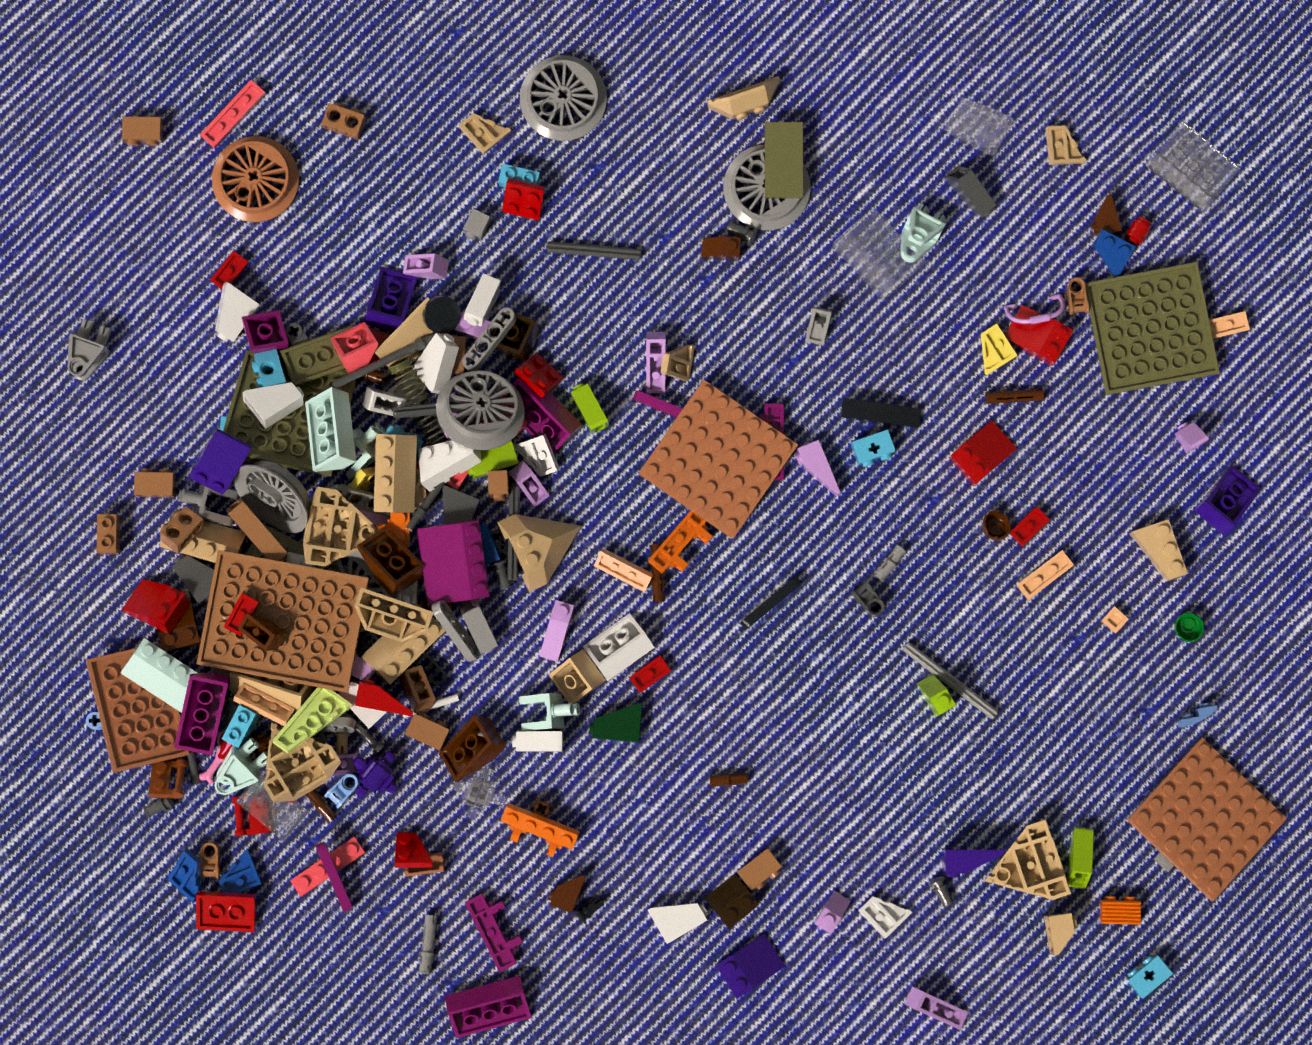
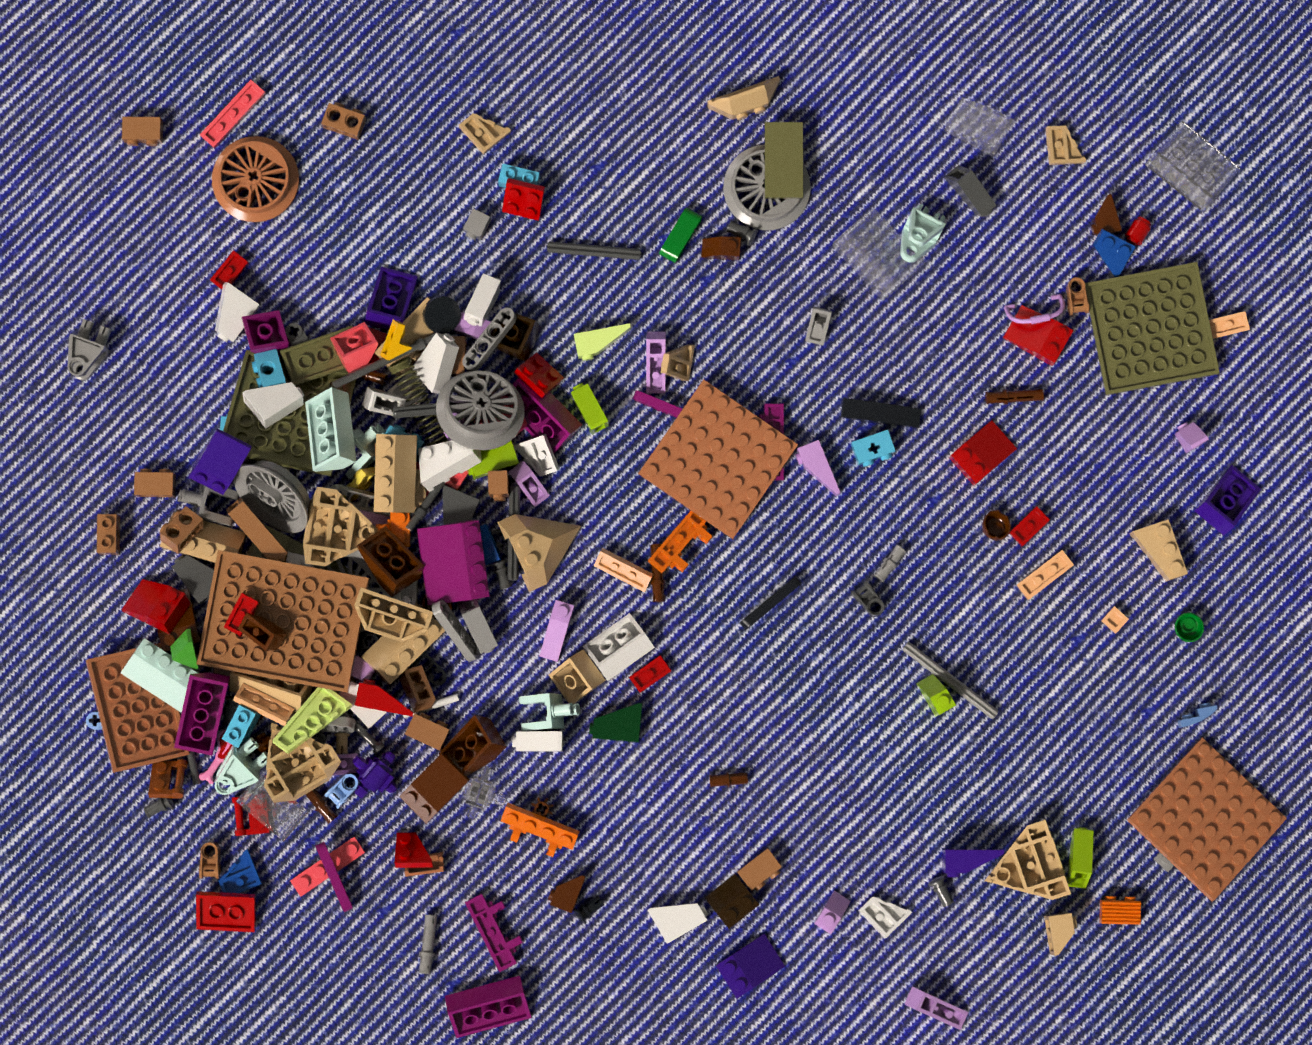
(184, 650): none -> bright green slope
(187, 875): blue wing -> none
(392, 345): none -> yellow slope
(426, 266): lavender slope -> none
(434, 788): none -> reddish brown slope
(586, 75): light grey piece -> none
(595, 341): none -> yellowish green slope
(680, 235): none -> green beam
(995, 349): light yellow wing -> none
(1159, 974): medium azure brick -> none

